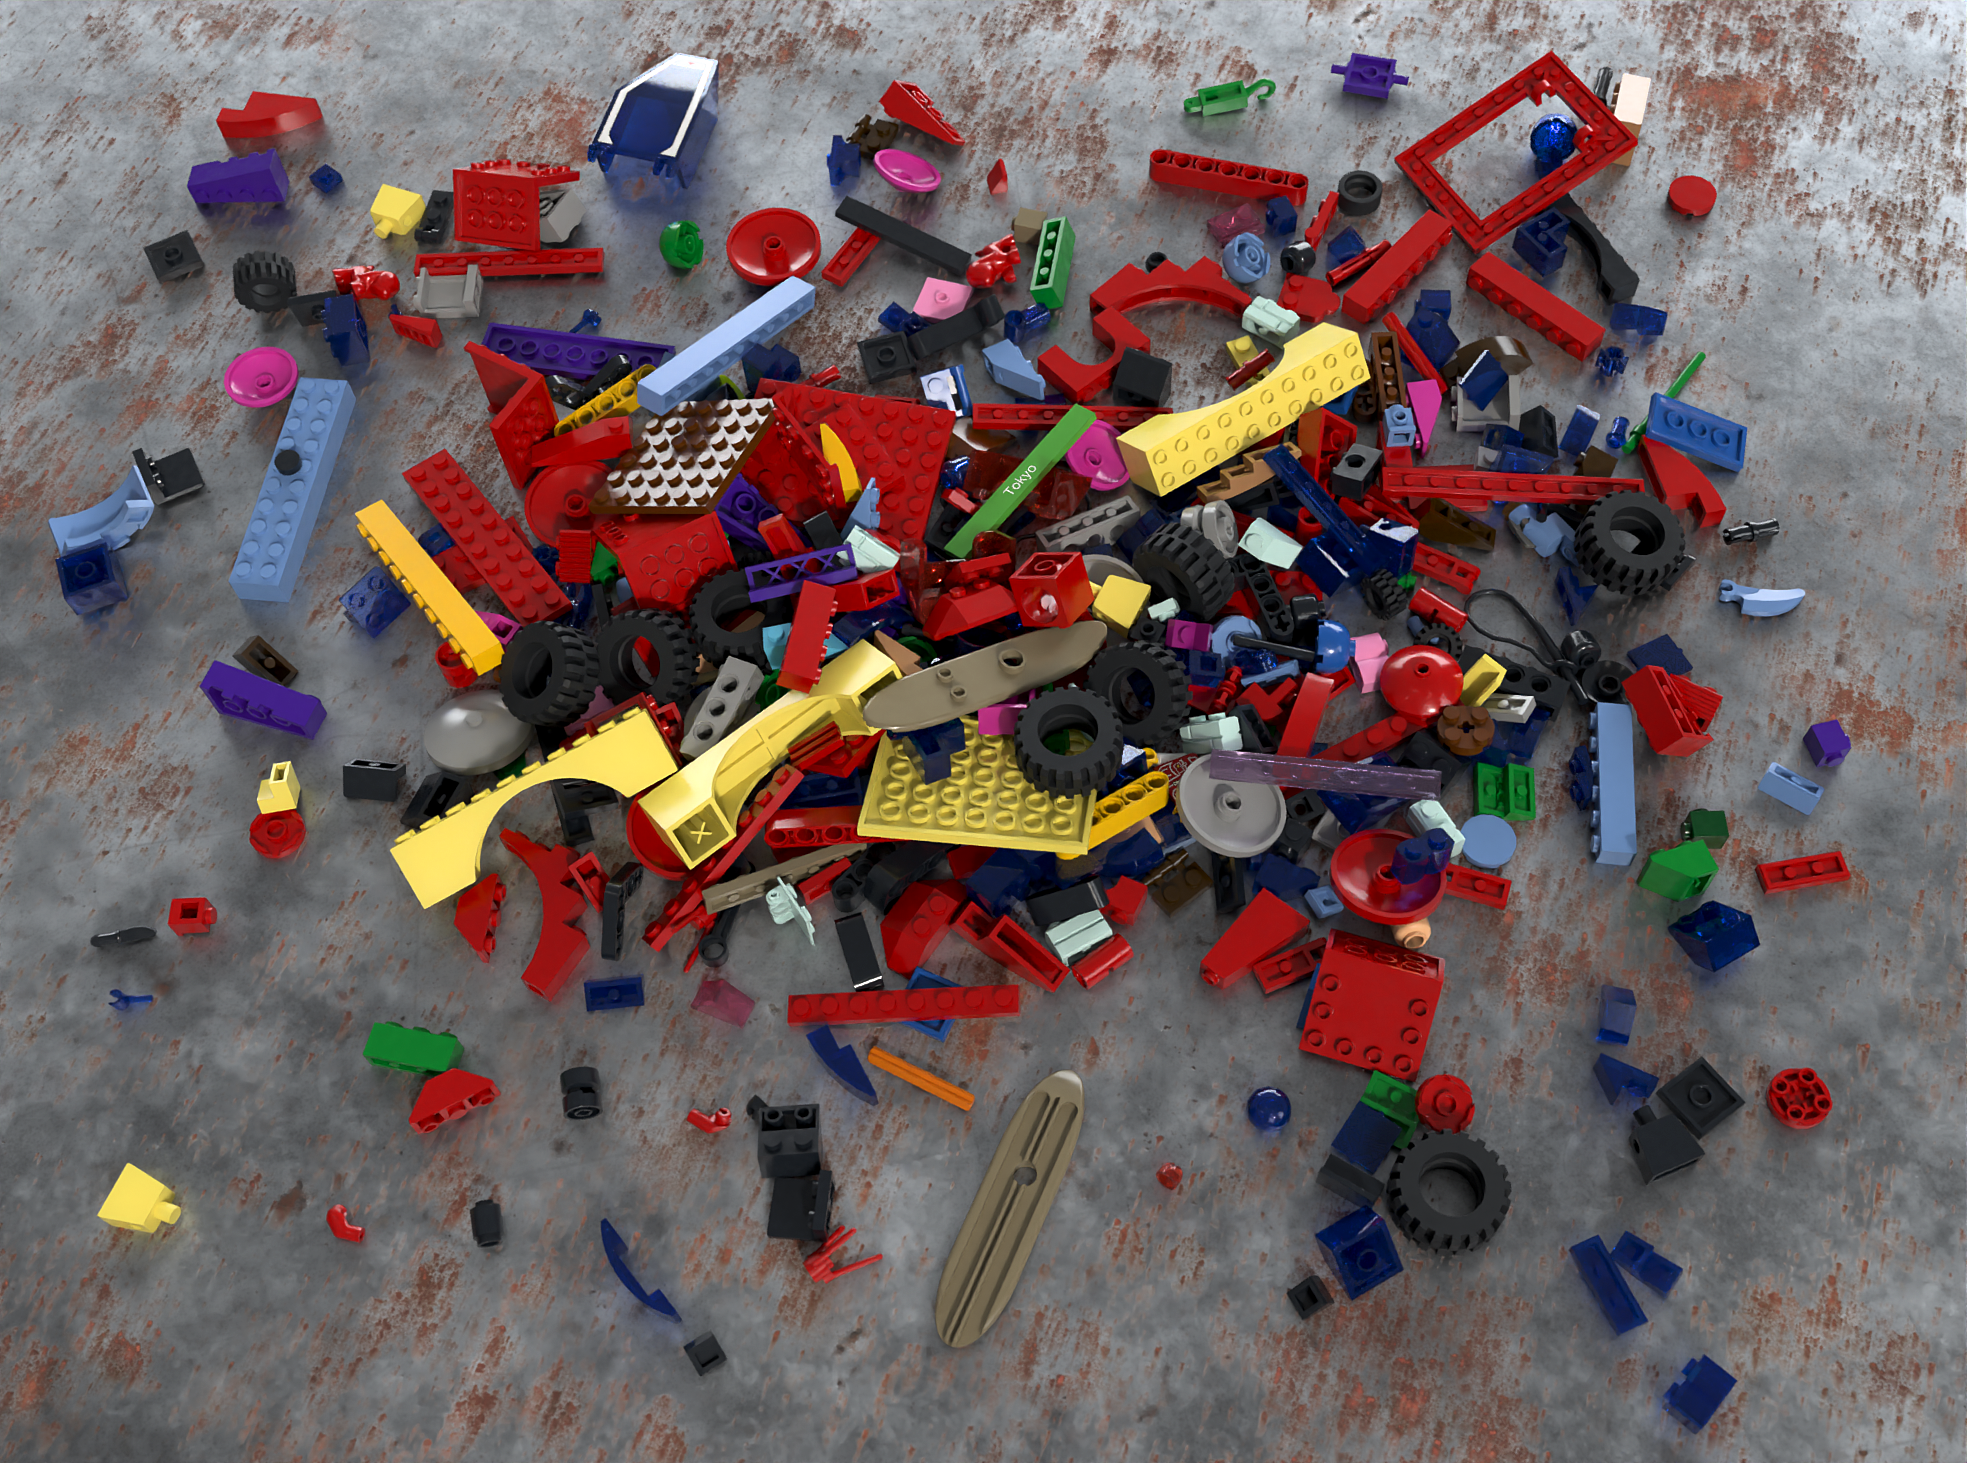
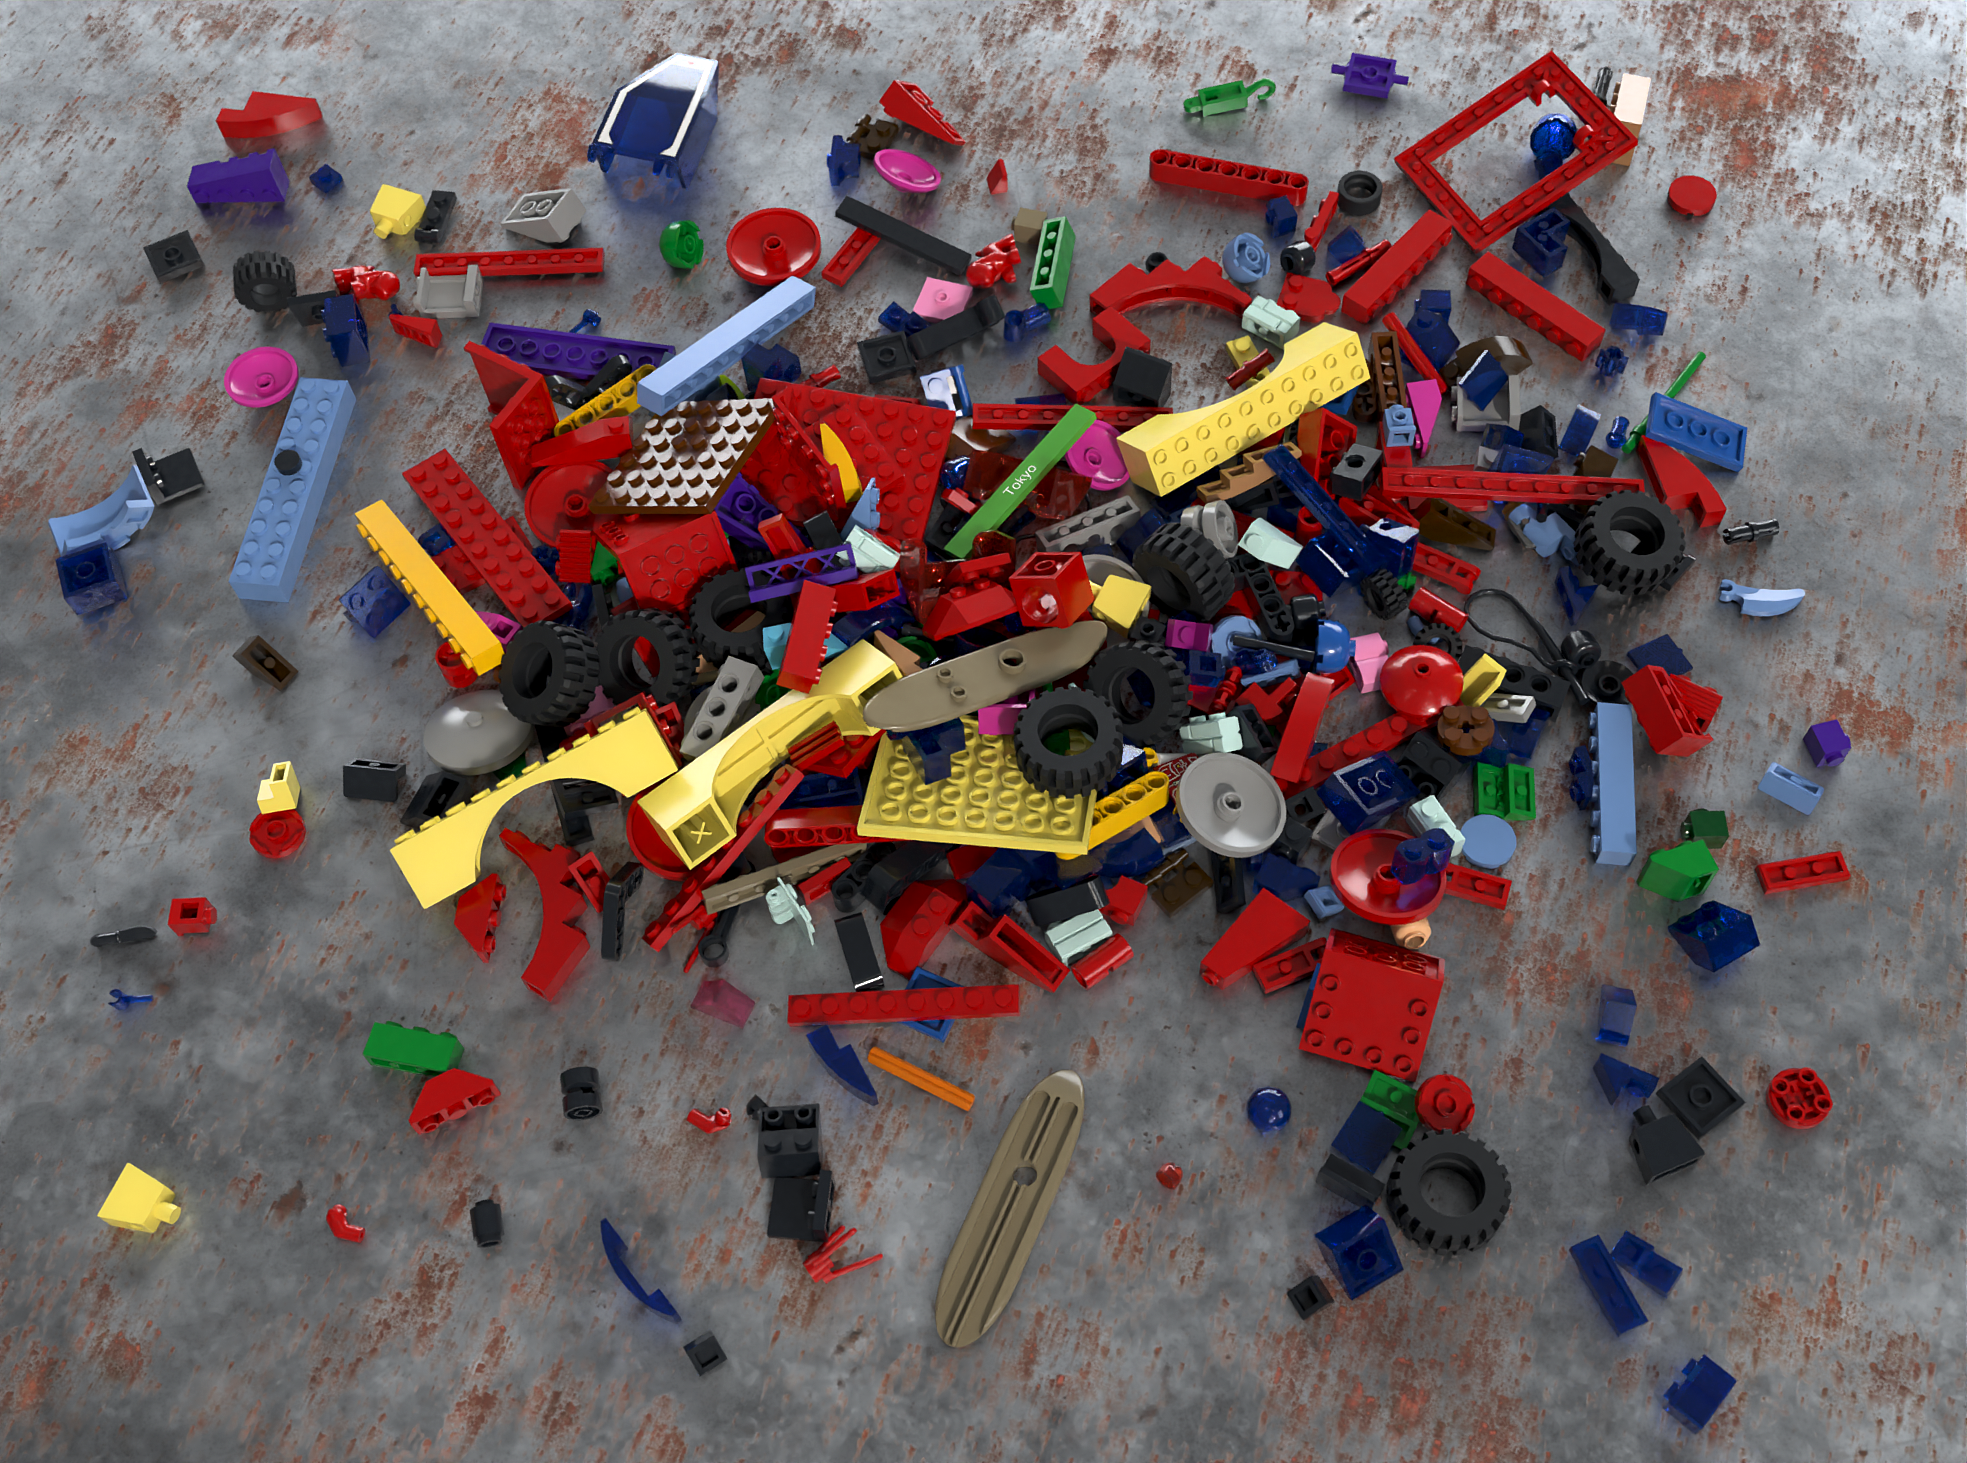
(262, 701): dark purple wedge -> none
(500, 201): red bracket -> none
(614, 992): clear blue slope -> none
(1010, 369): medium blue slope -> none
(1164, 610): light aqua plate -> none
(1234, 223): clear pink plate -> none
(1325, 775): clear purple tile -> none

